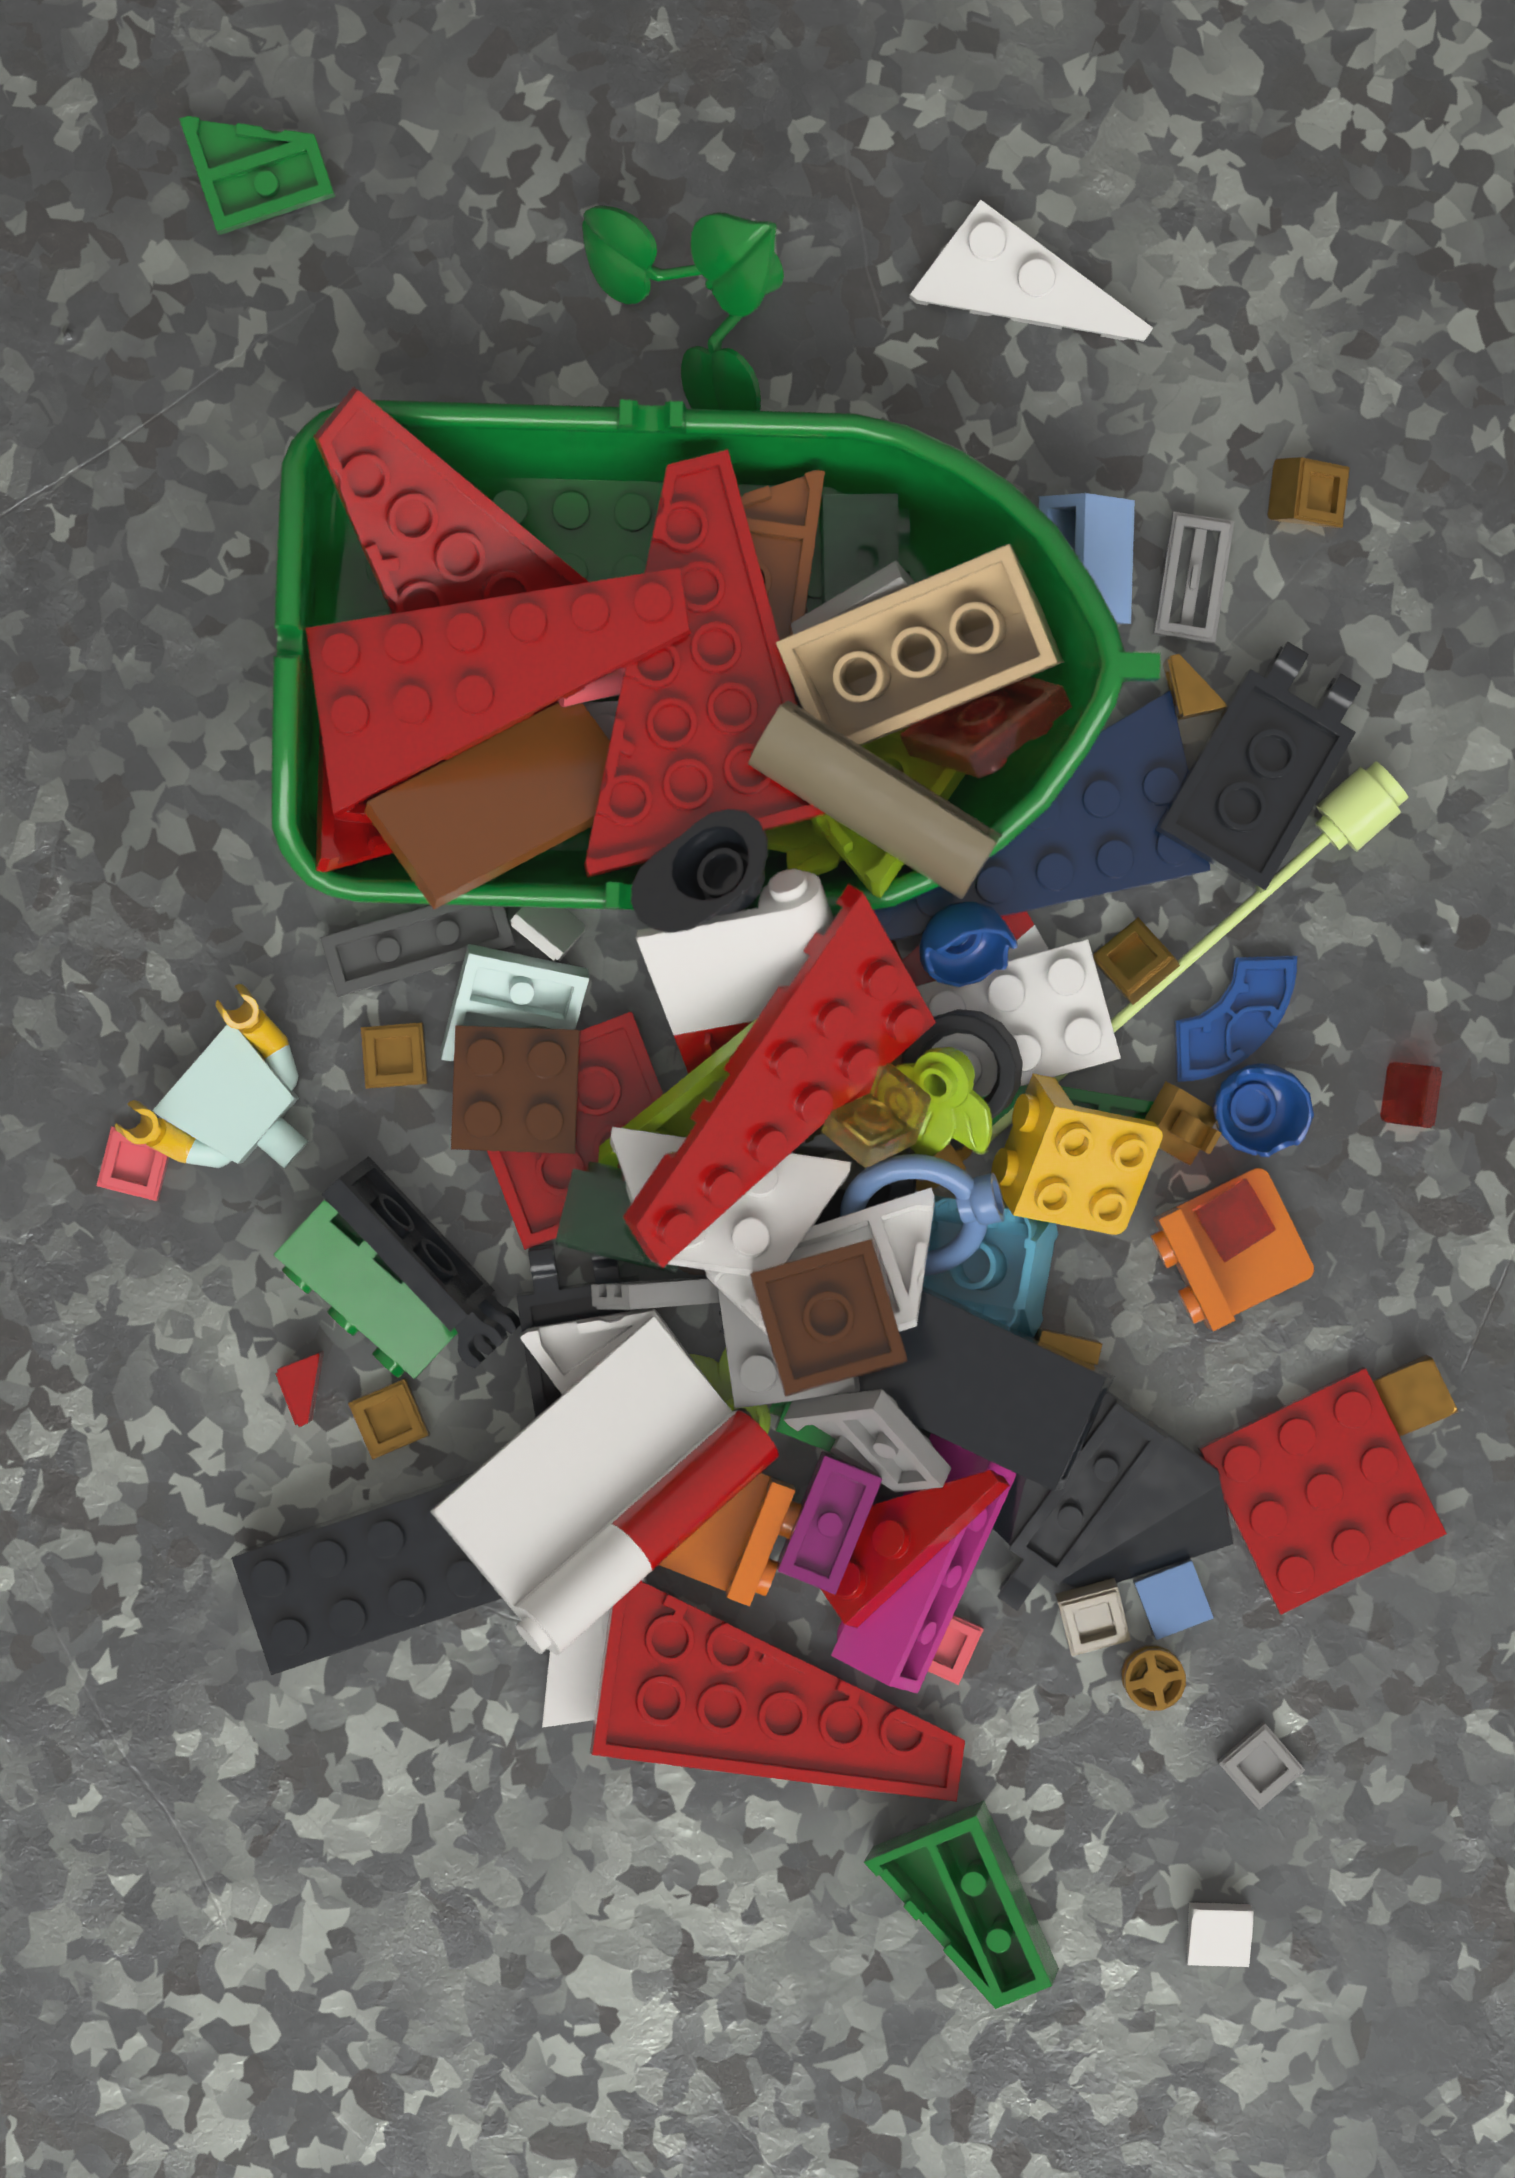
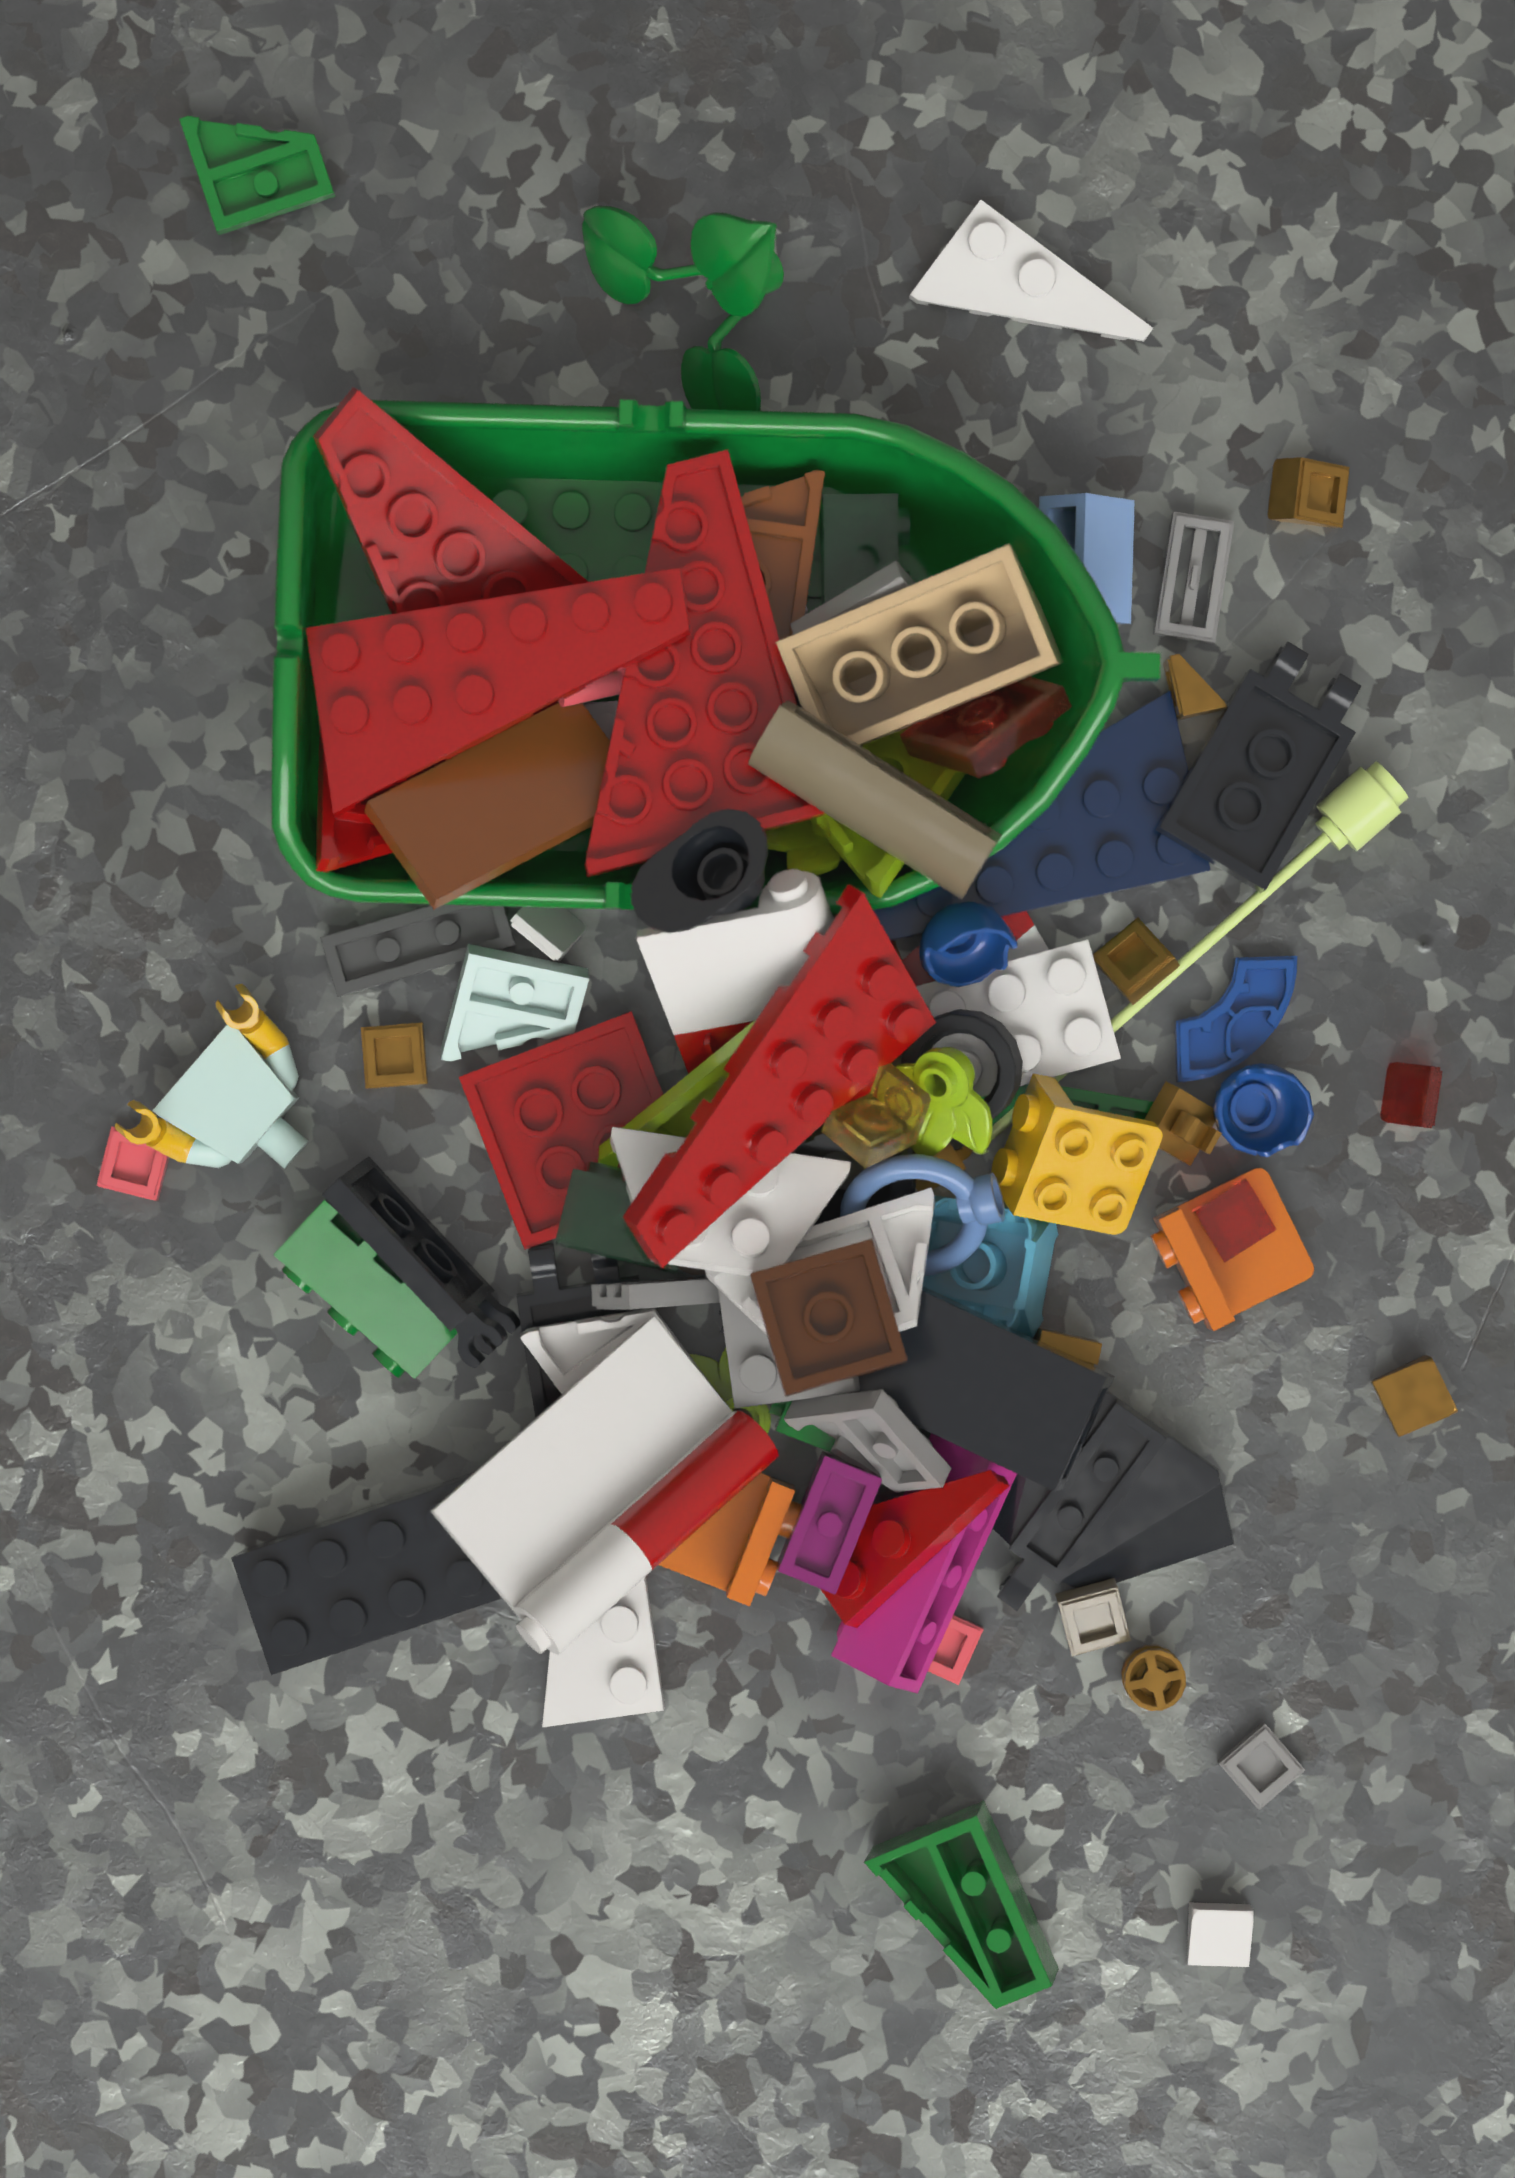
(300, 1386): red slope -> none
(389, 1418): pearl gold tile -> none
(515, 1089): reddish brown plate -> none
(721, 1700): red wing -> none
(1173, 1599): medium blue tile -> none
(1323, 1490): red plate -> none

